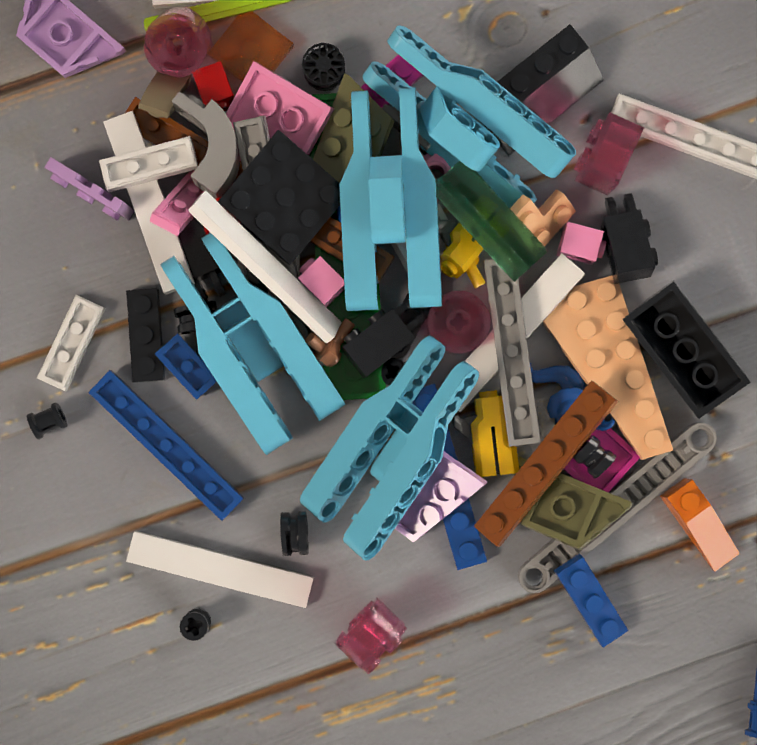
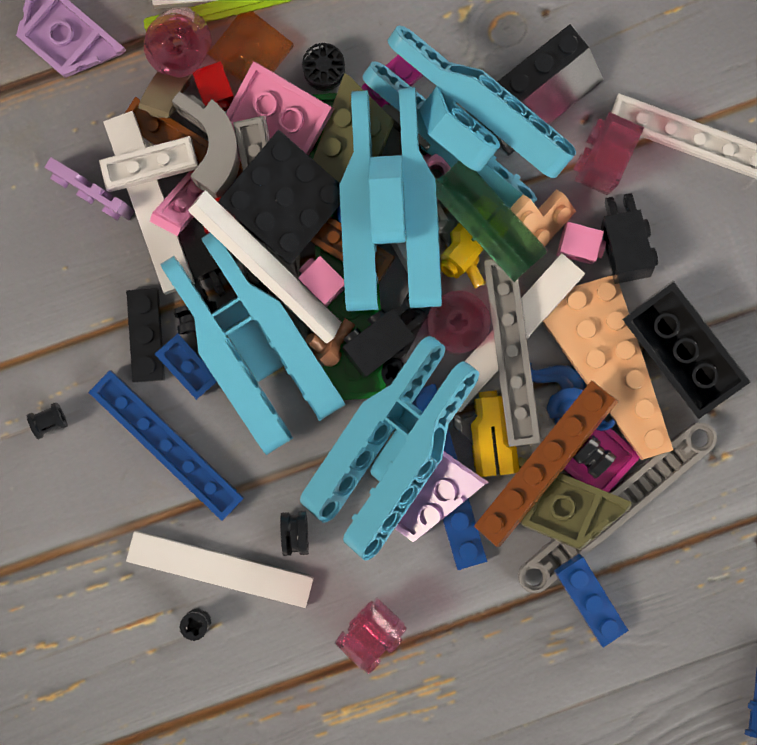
(71, 343): white tile -> none
(700, 523): slope -> none

